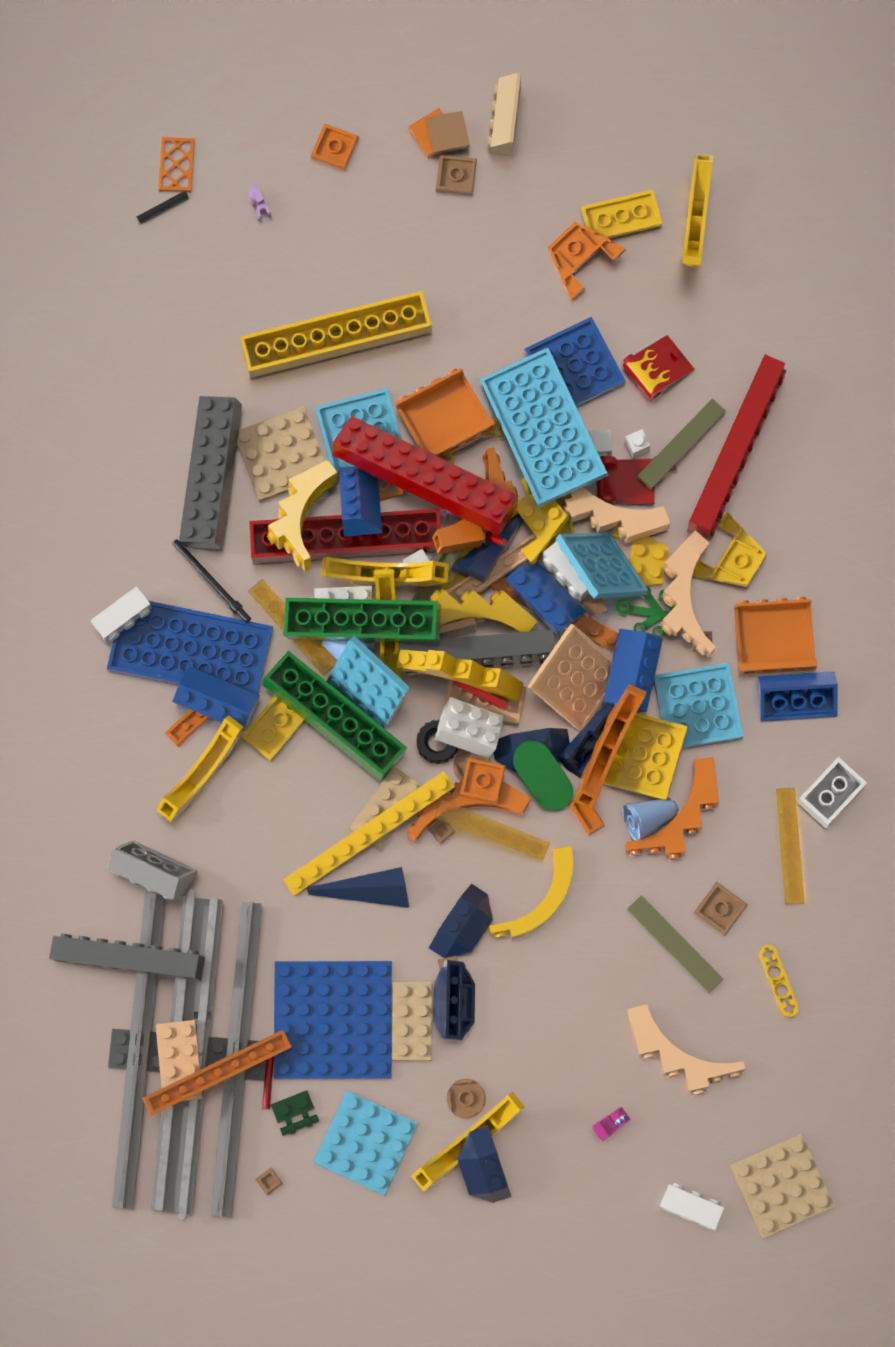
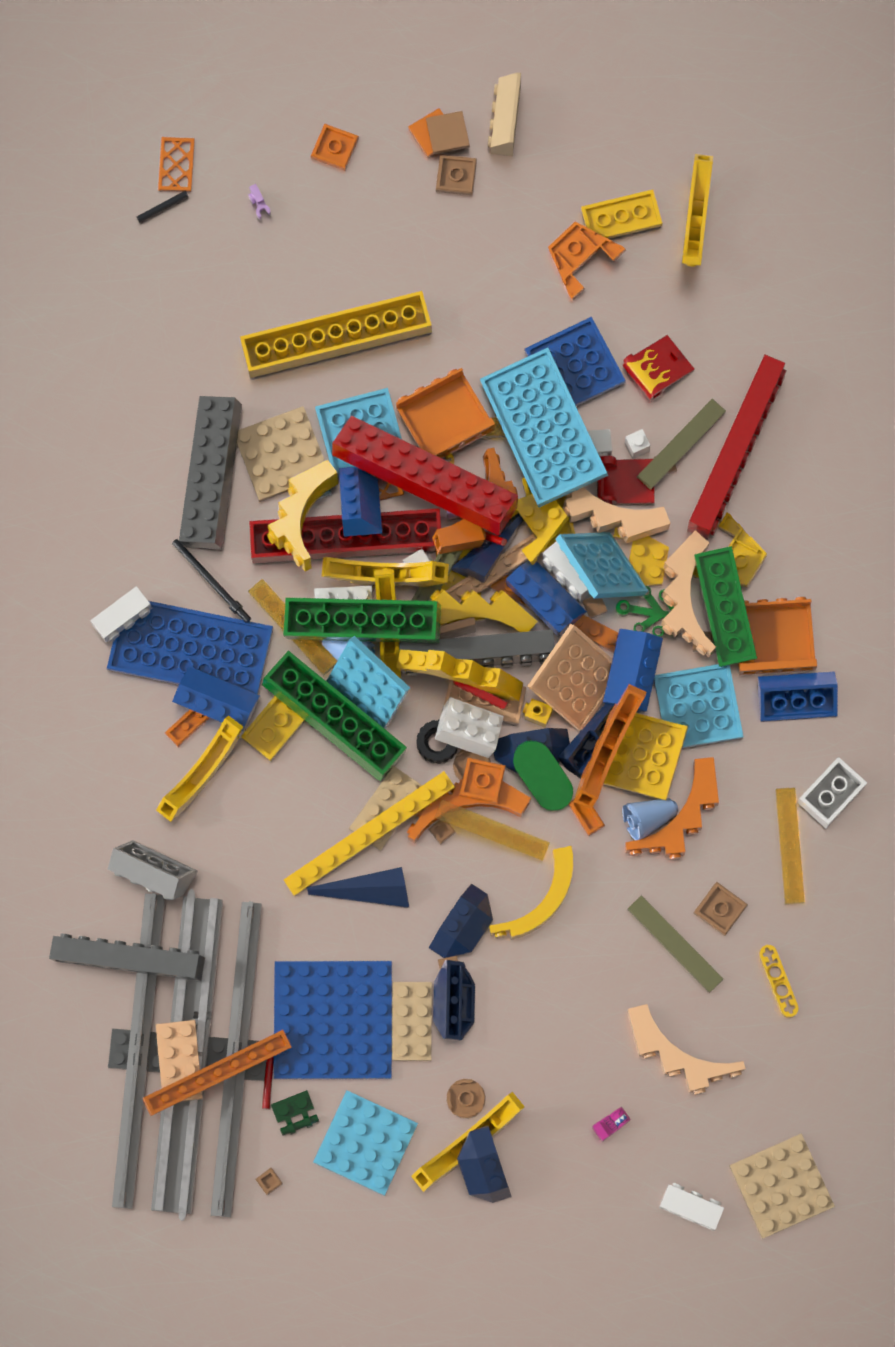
(537, 712): none -> yellow brick
(725, 606): none -> green plate

